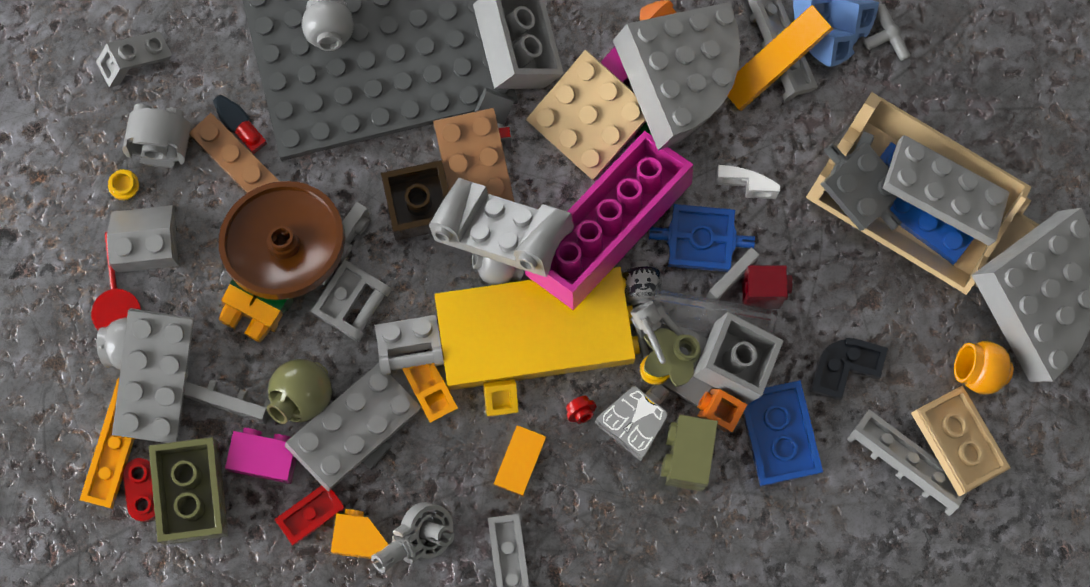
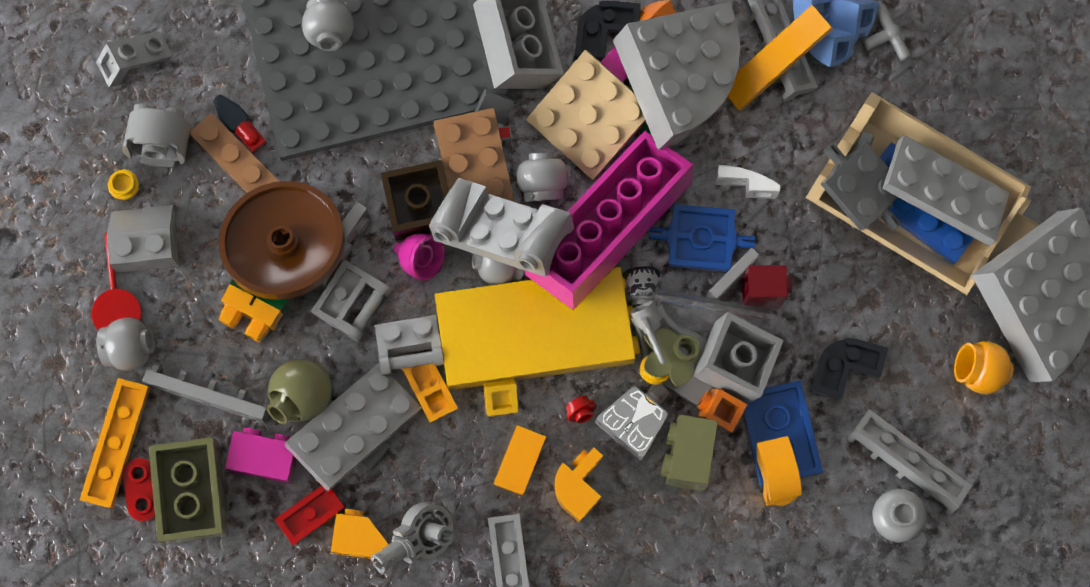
(152, 376): light grey plate -> none
(420, 256): none -> dark pink helmet
(542, 177): none -> light grey piece
(571, 491): none -> light orange brick
(600, 20): none -> black plate
(778, 471): none -> light orange brick
(899, 515): none -> light grey piece
(960, 440): tan tile -> none

